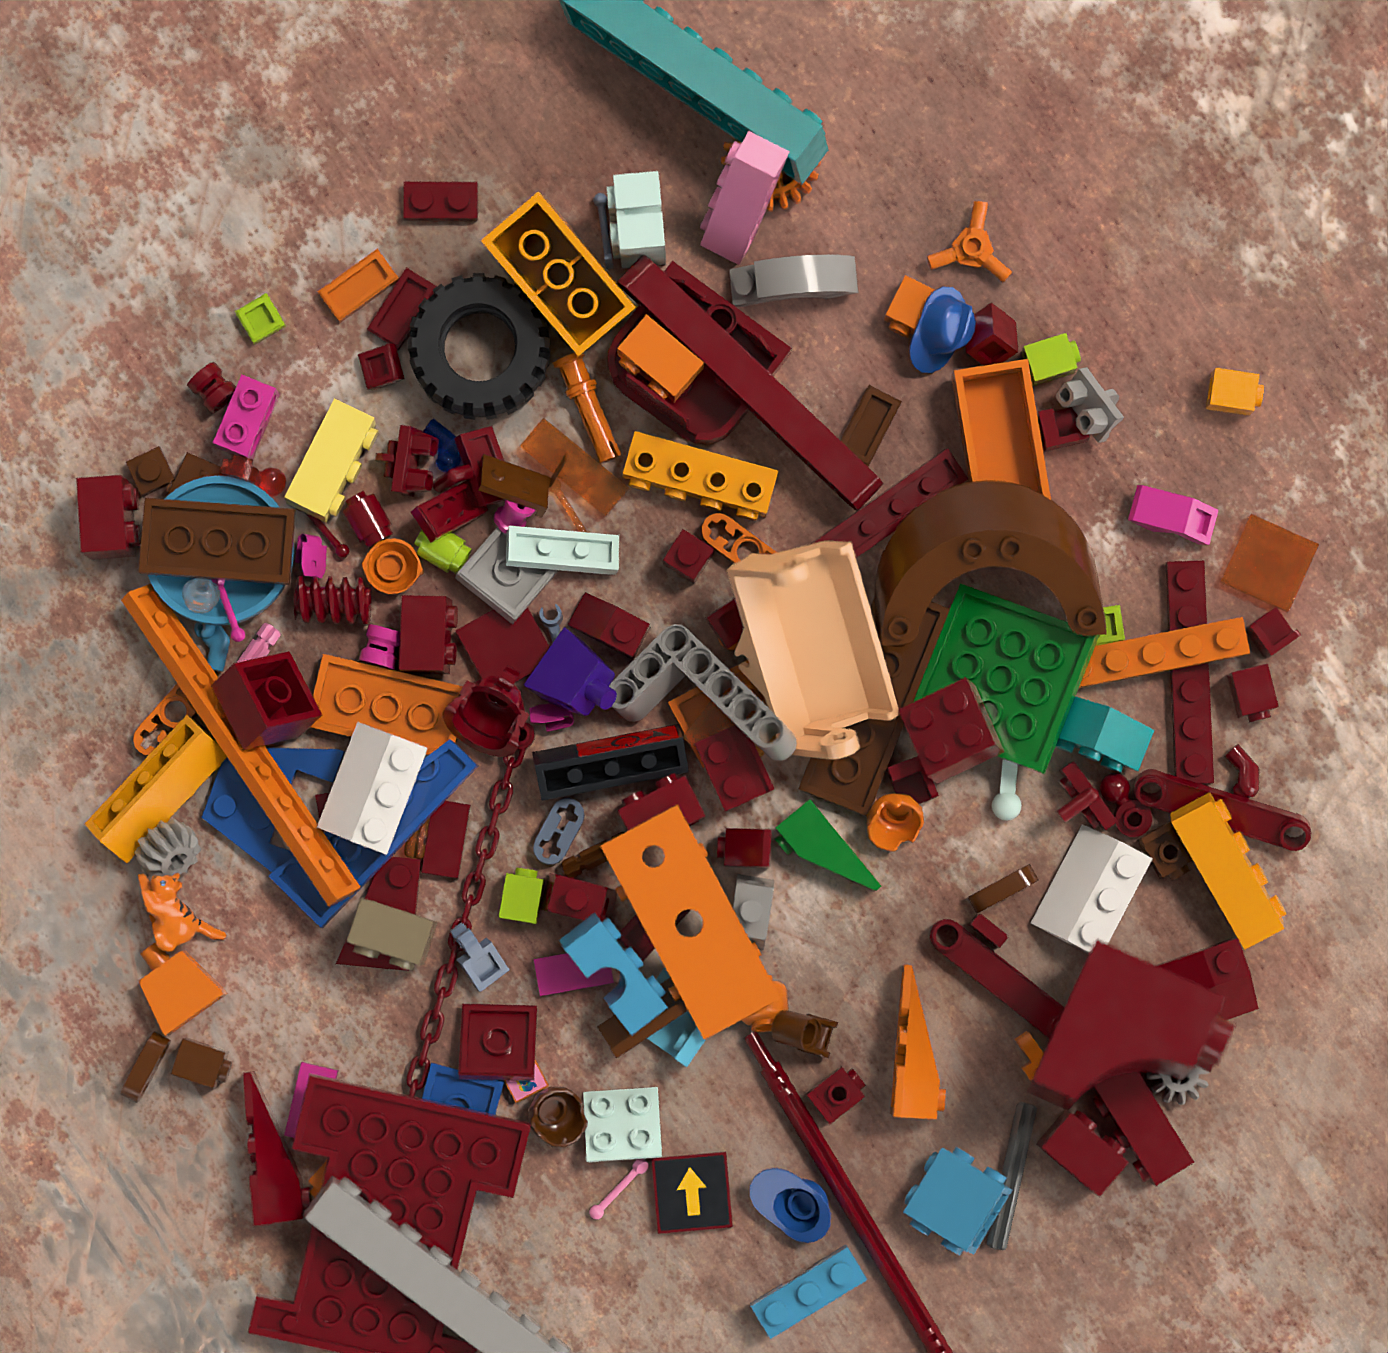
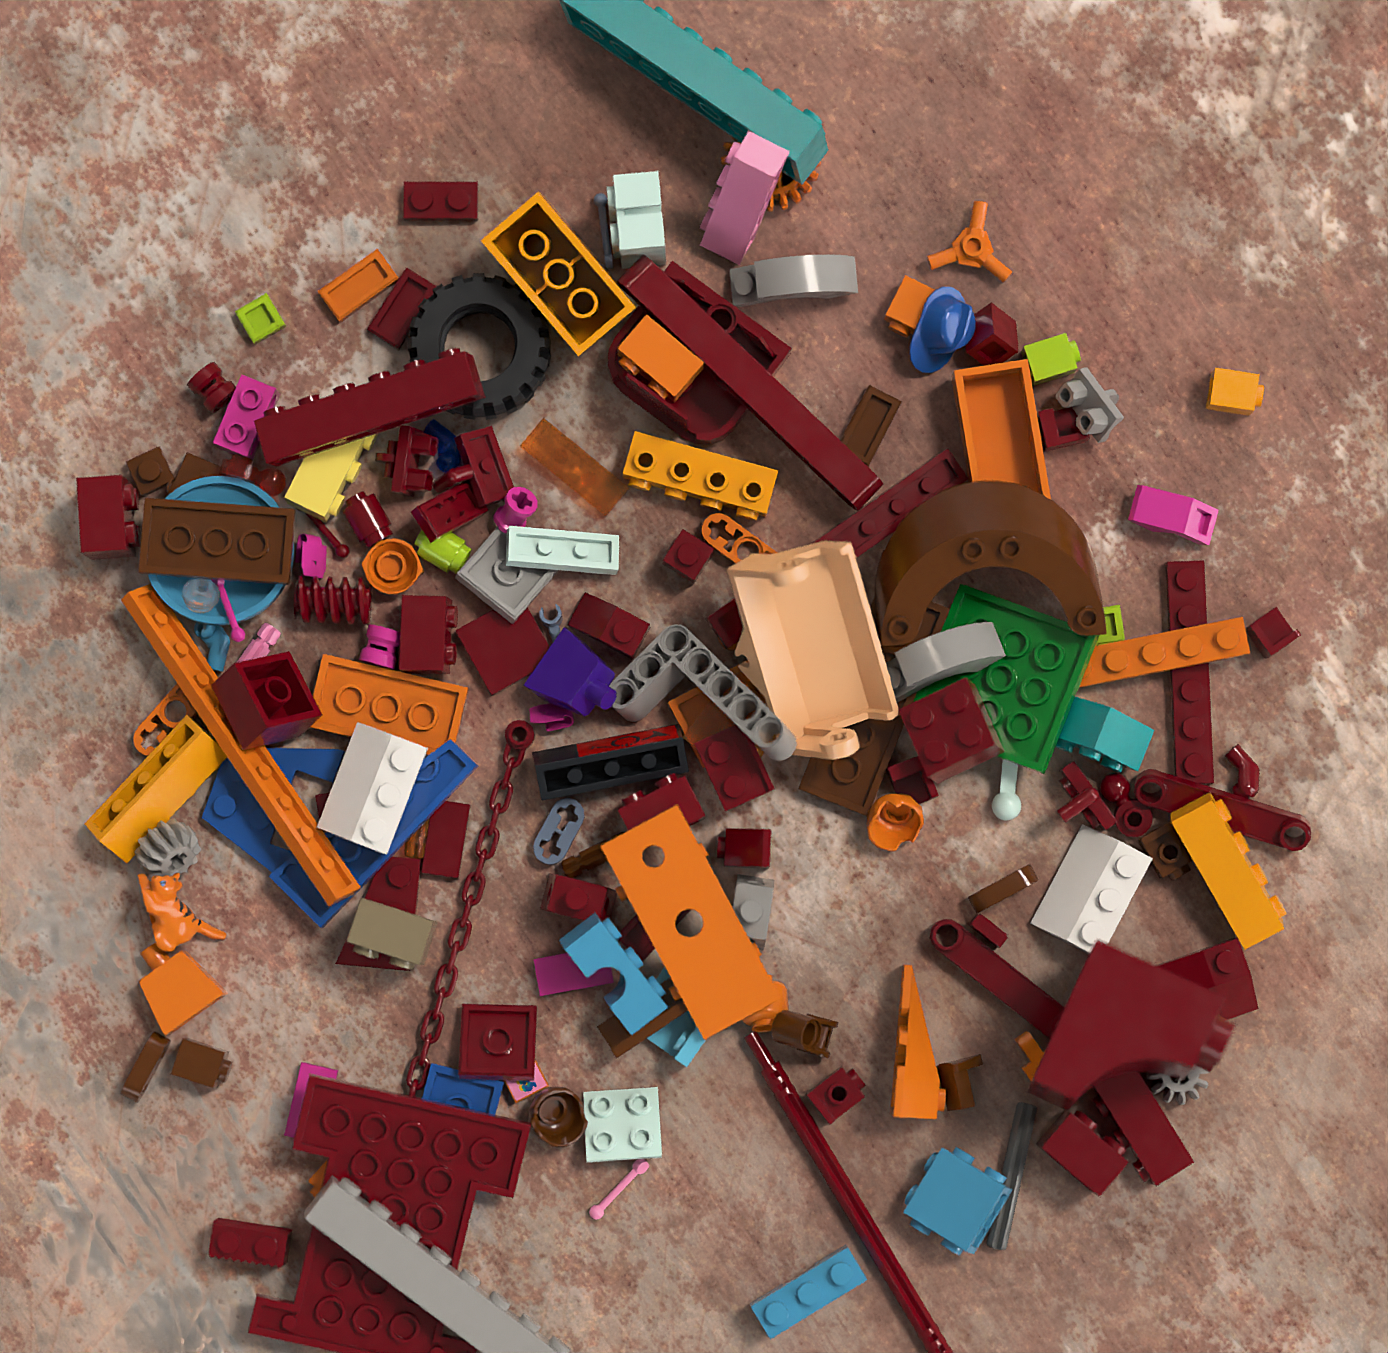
(250, 1242): none -> dark red brick
(276, 1183): dark red wedge -> none
(369, 408): none -> dark red brick
(381, 366): dark red tile -> none
(481, 960): sand blue plate -> none
(488, 714): dark red helmet -> none
(517, 483): reddish brown piece -> none
(522, 896): lime brick -> none
(556, 488): clear orange hinge -> none
(581, 390): orange pin -> none
(692, 1192): black tile -> none
(792, 1204): blue piece -> none
(817, 842): green slope -> none
(942, 656): none -> light grey arch
(956, 1082): none -> reddish brown tile
(1253, 692): dark red brick -> none
(1269, 563): clear orange tile -> none

